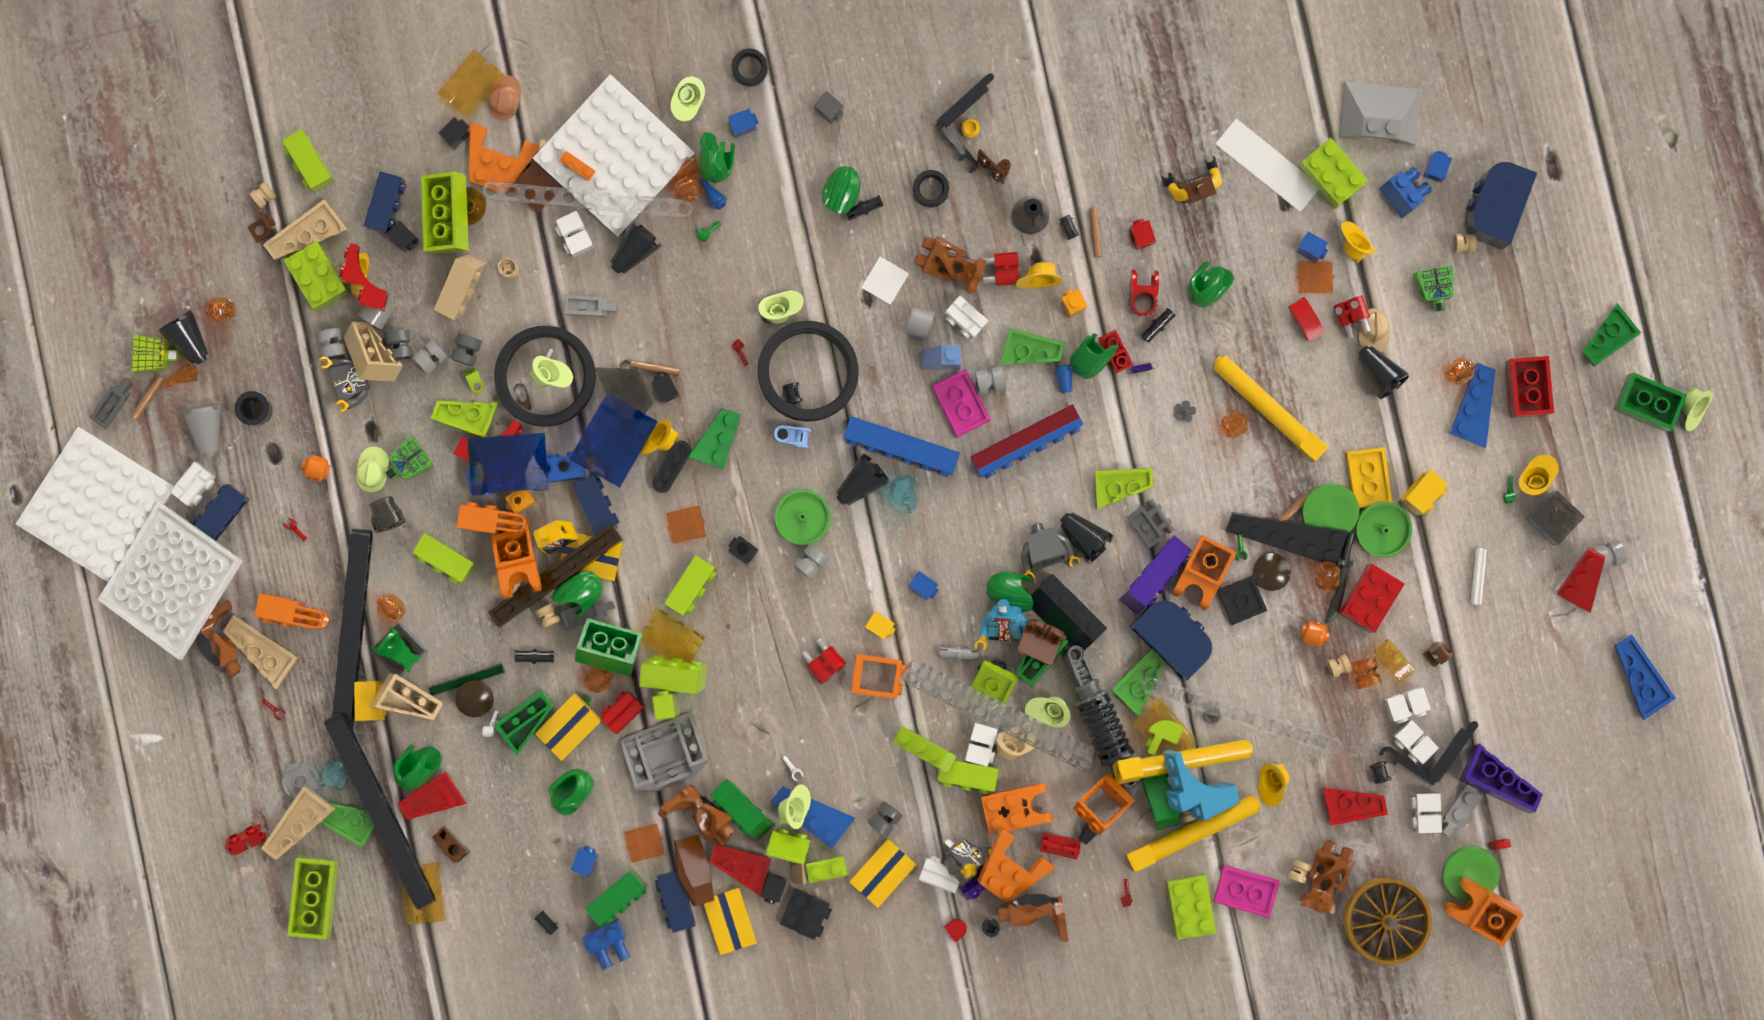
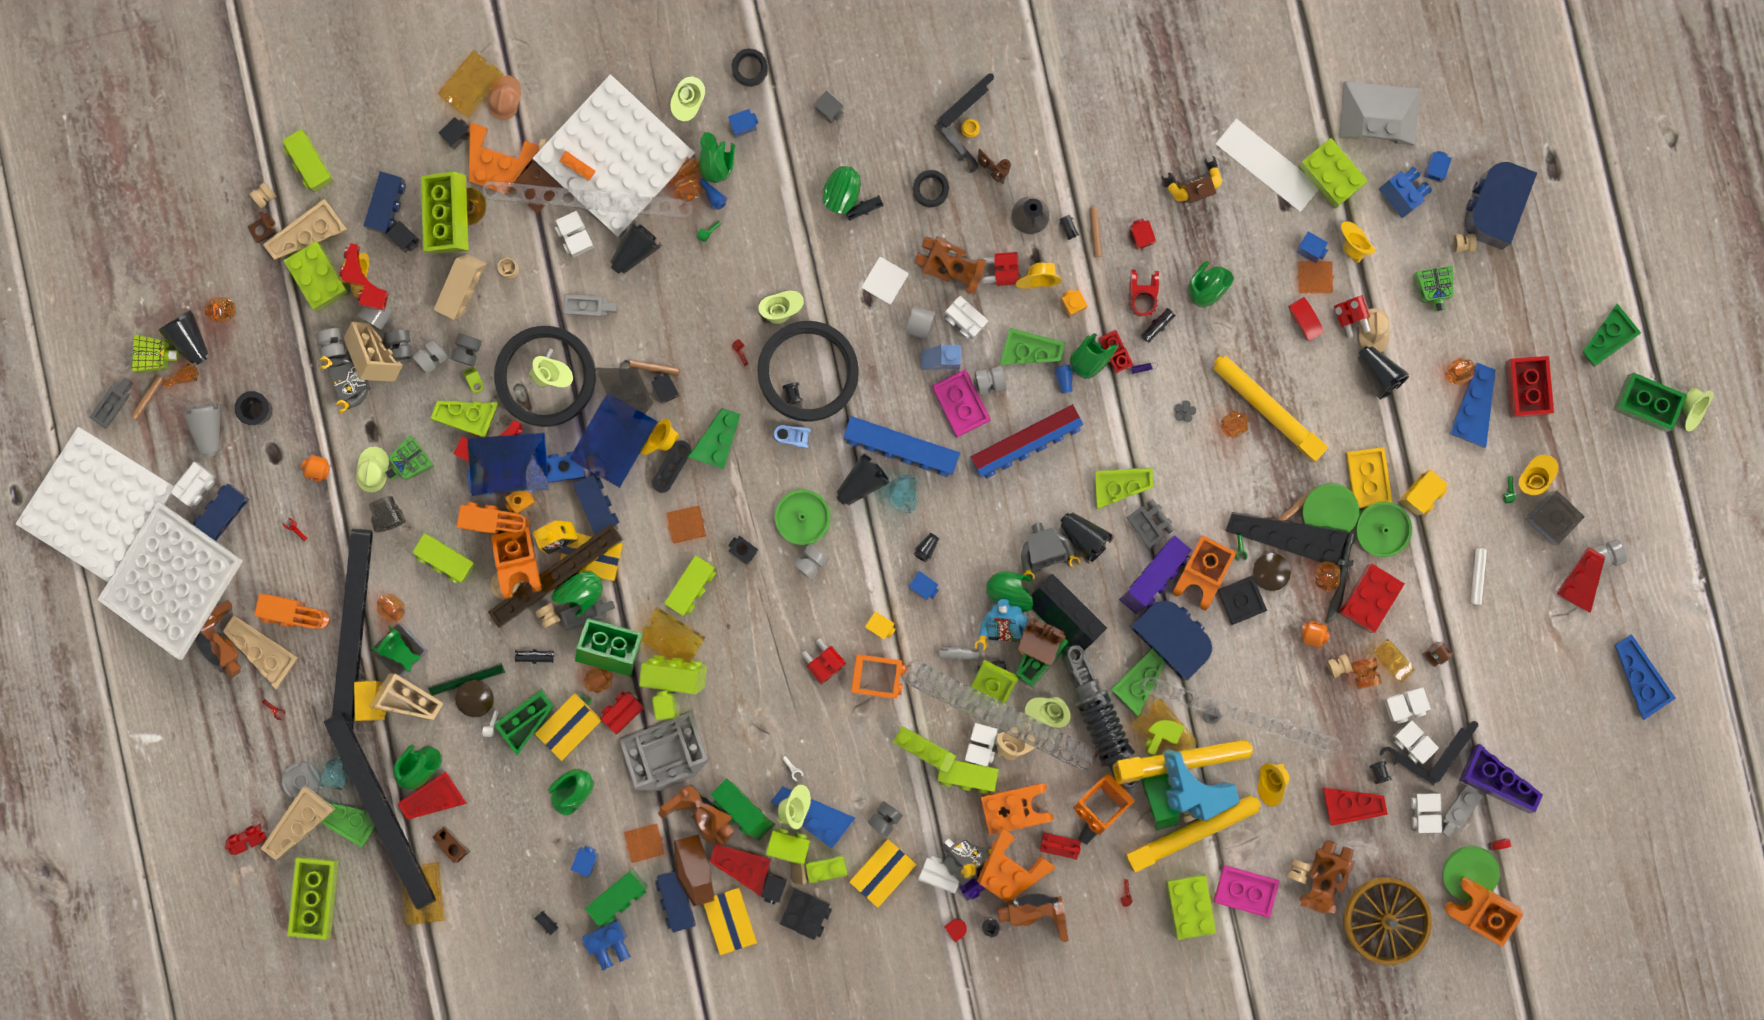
(926, 548): none -> black cone

